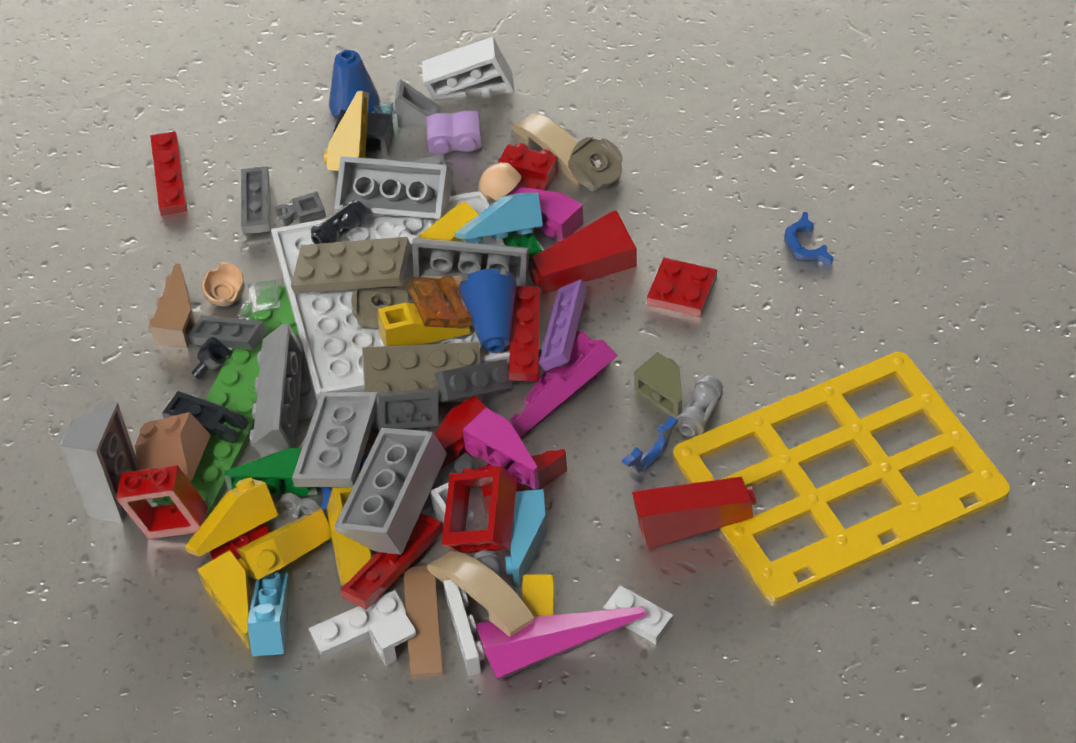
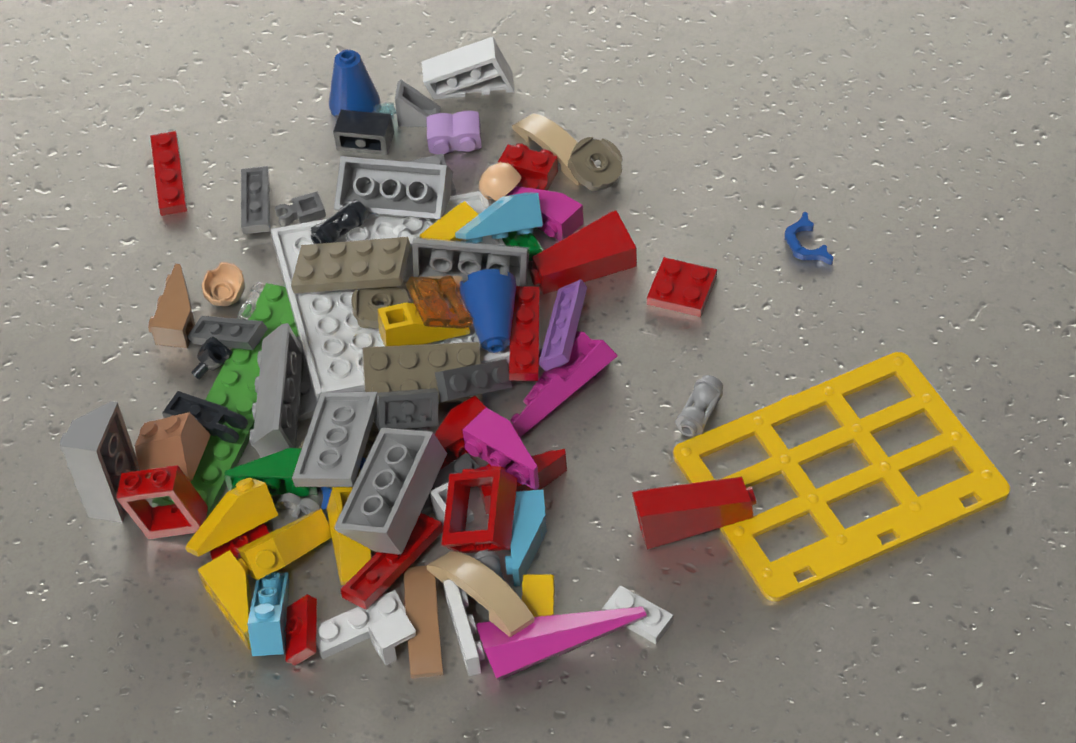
(263, 295): clear slope -> none
(301, 629): none -> red plate
(350, 134): yellow slope -> none
(641, 462): blue helmet -> none
(660, 383): olive slope -> none

